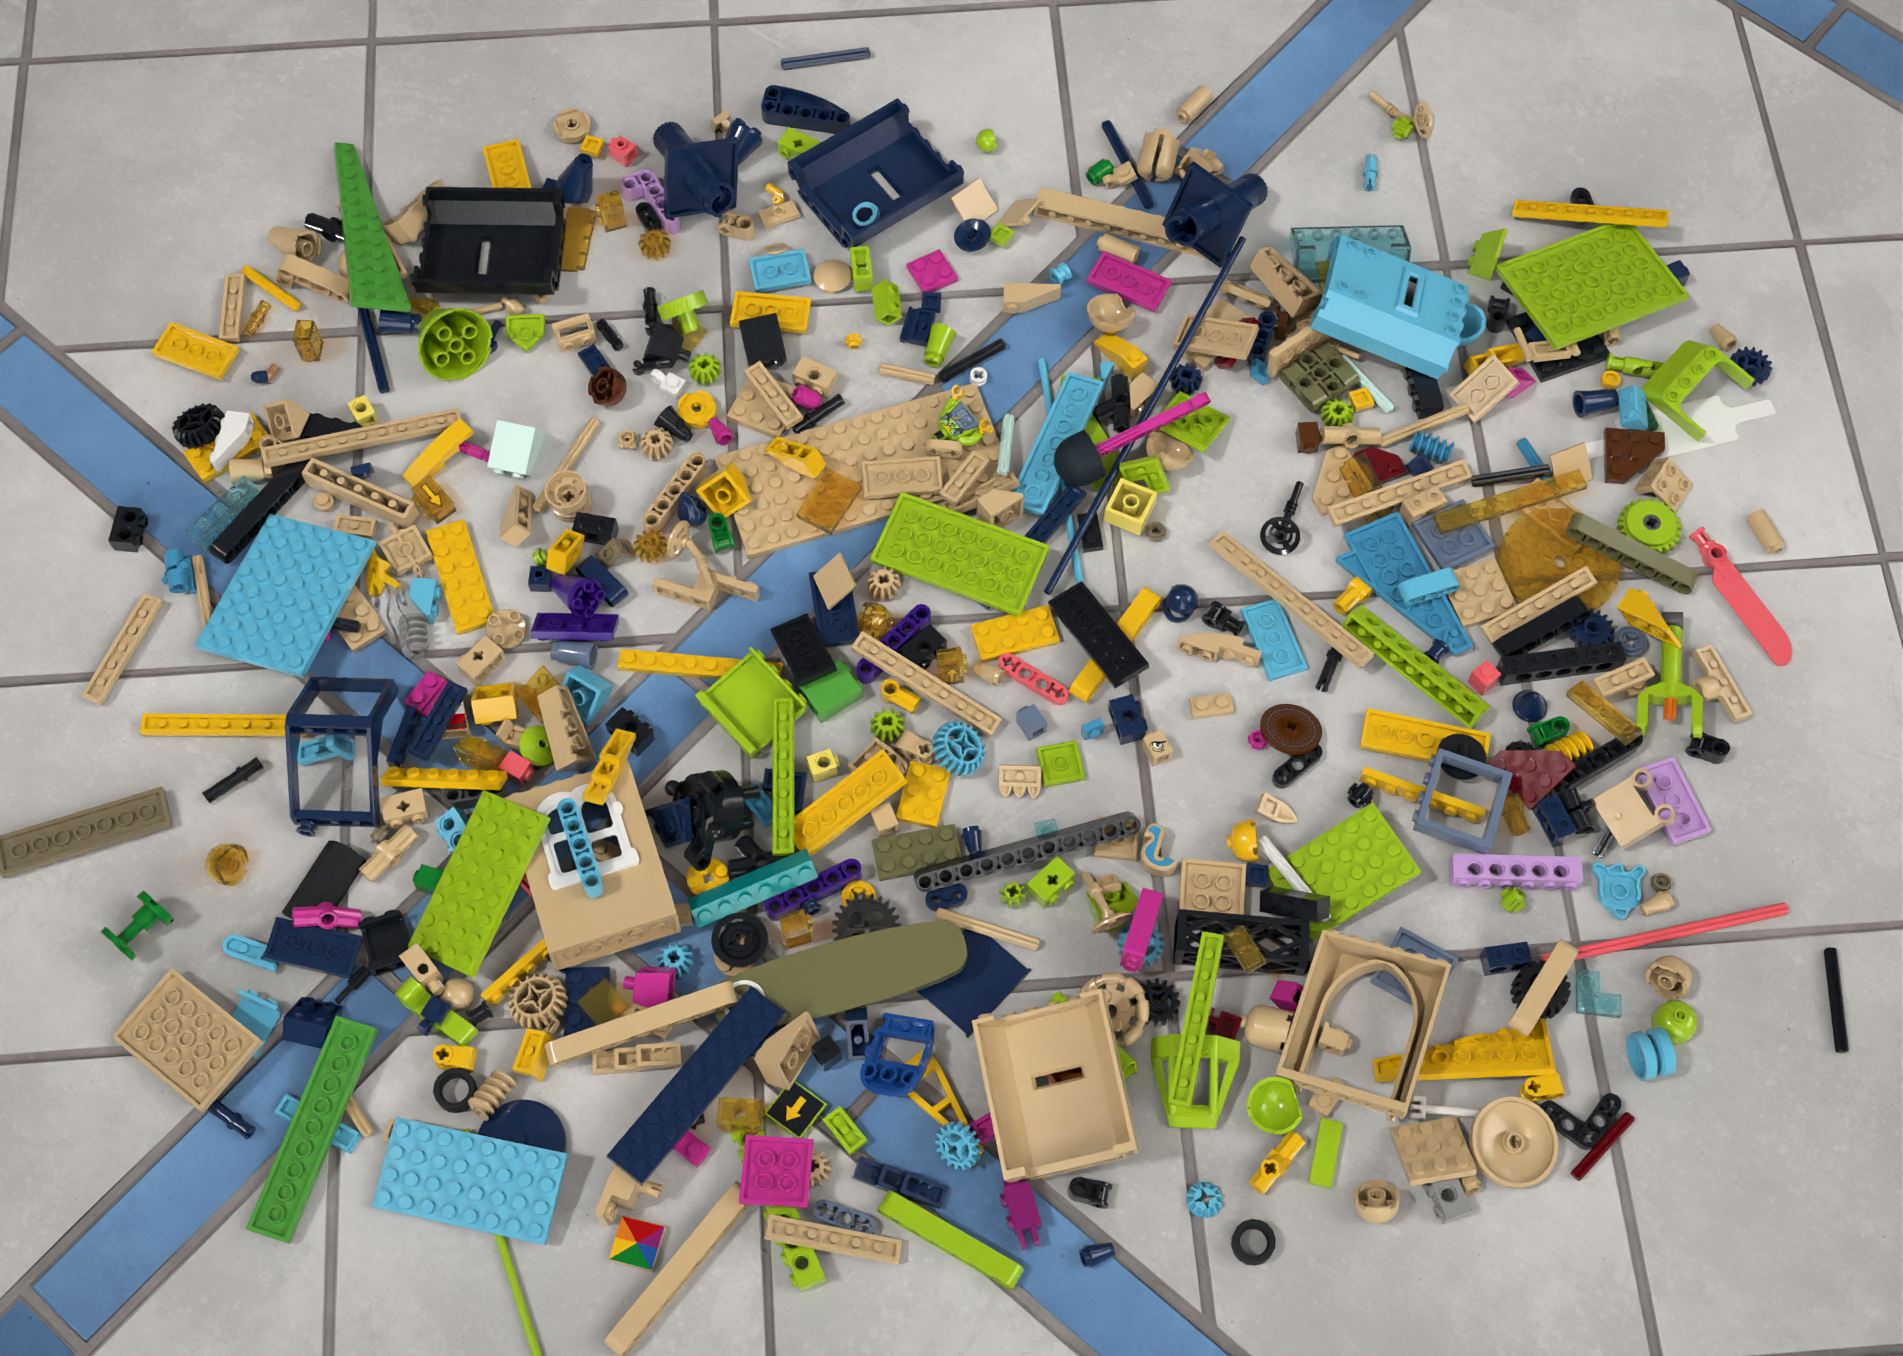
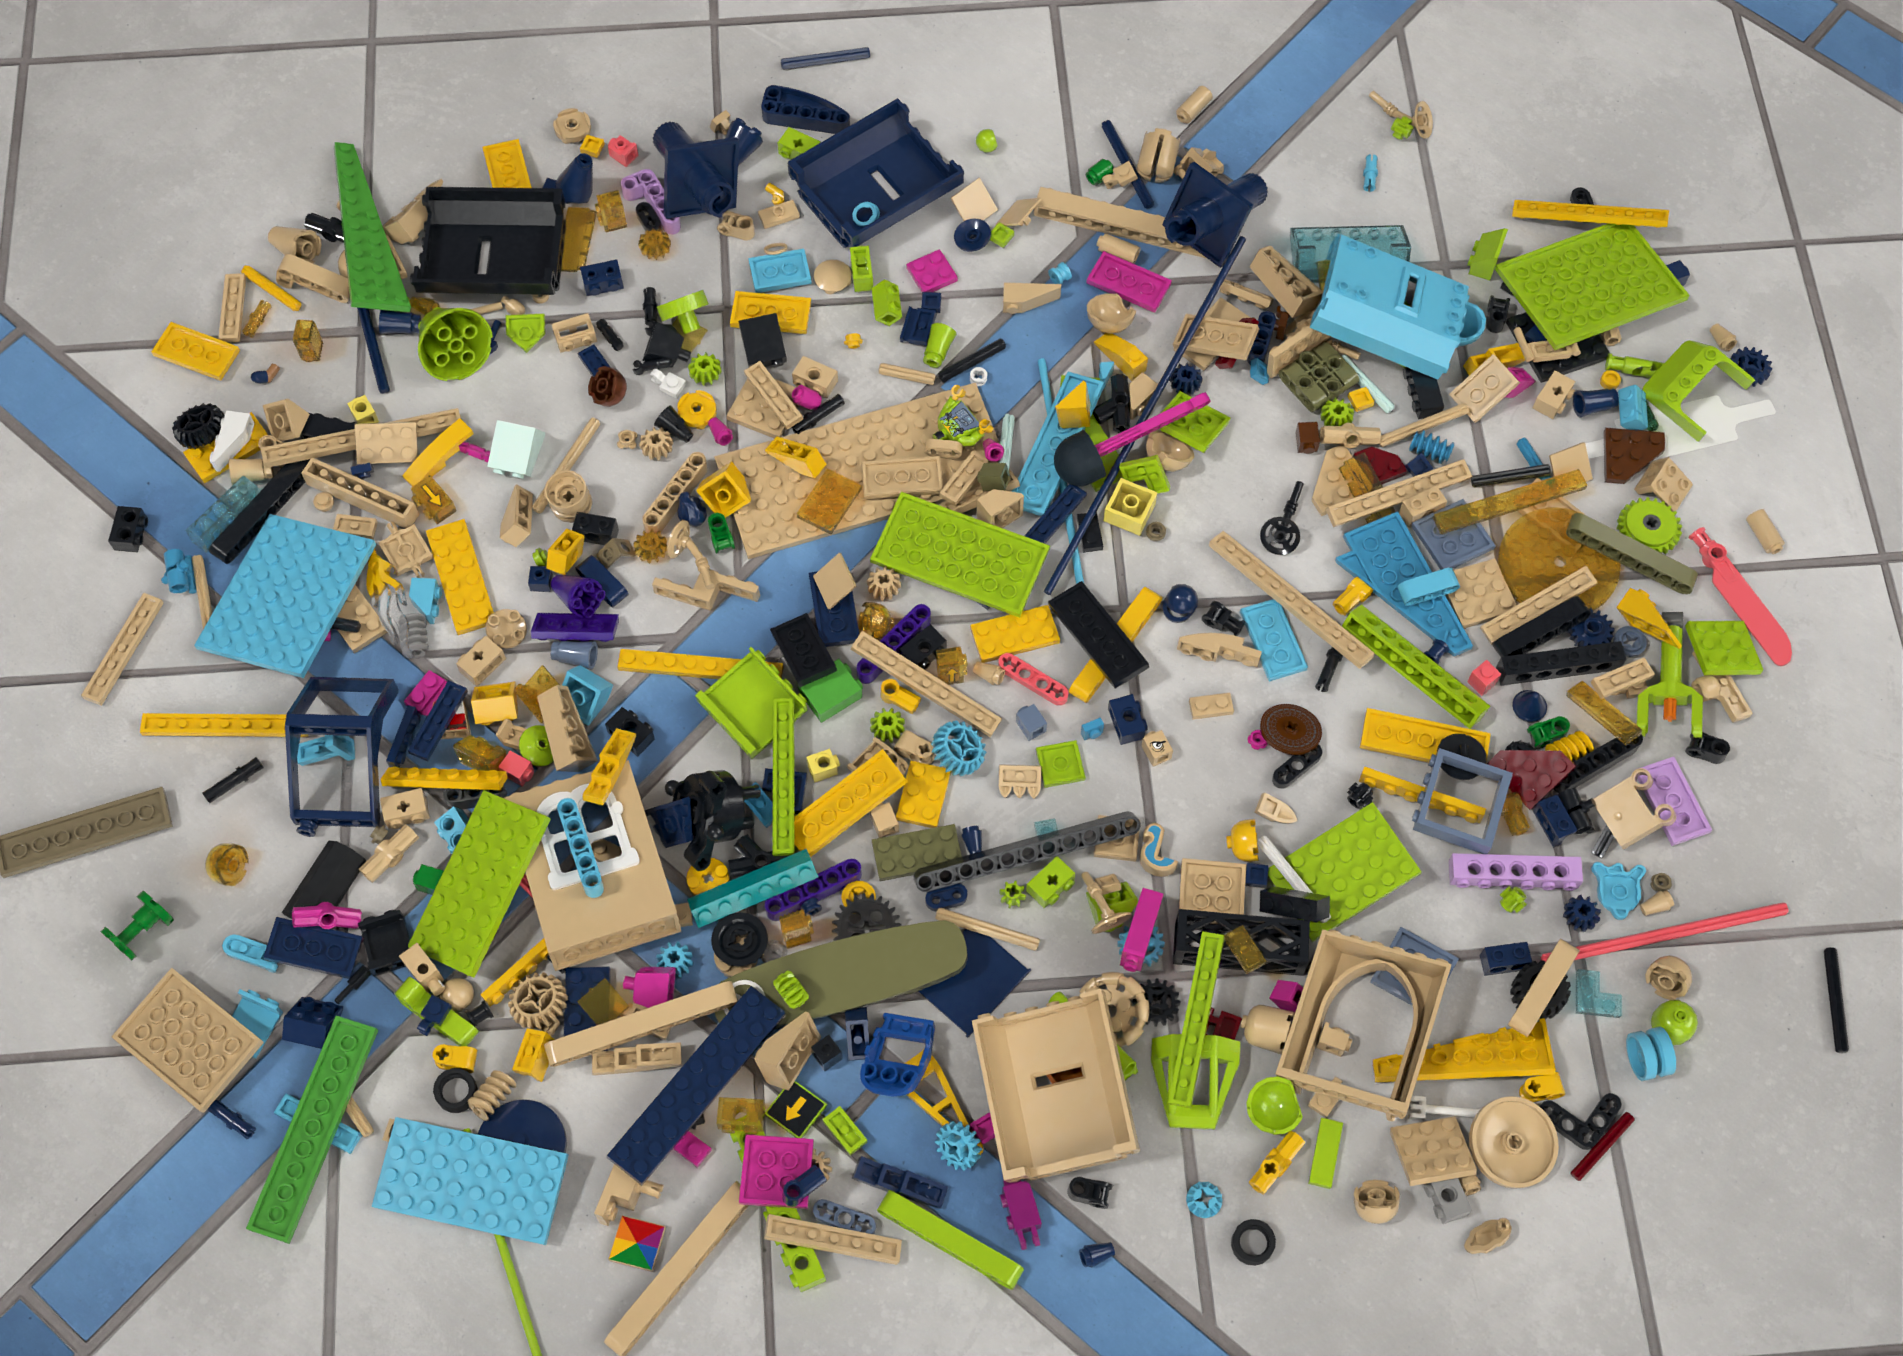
(386, 442): none -> tan plate
(601, 277): none -> dark blue brick
(791, 989): none -> lime gear
(804, 1184): none -> dark blue piece
(992, 450): none -> dark pink cone
(994, 476): none -> olive brick
(1075, 408): none -> yellow slope
(1488, 1236): none -> tan arm
(1554, 394): none -> tan brick
(1577, 919): none -> dark blue gear
(1723, 648): none -> lime plate

